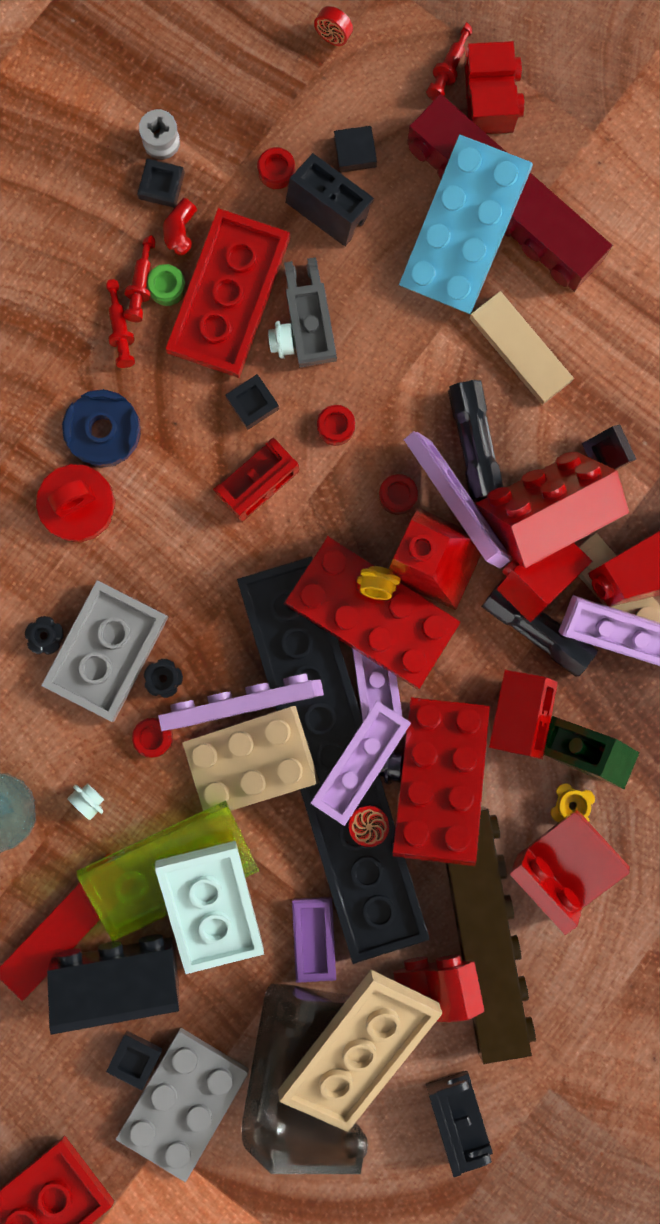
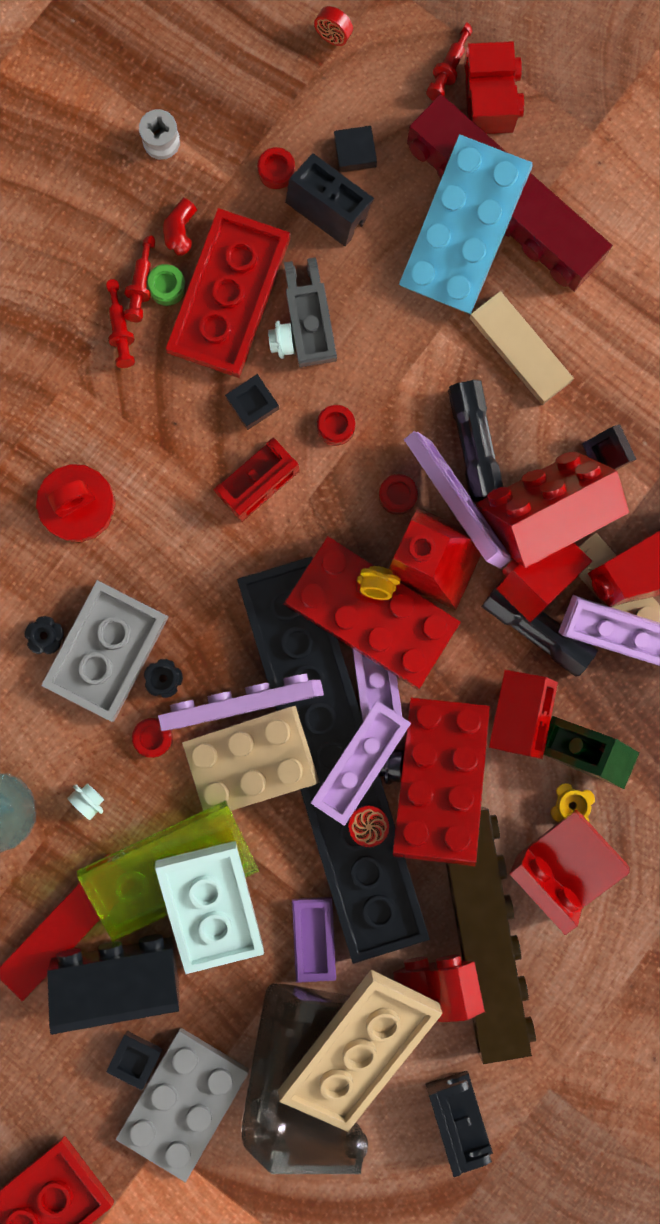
(109, 449): dark blue tile -> none
(161, 183): black tile -> none

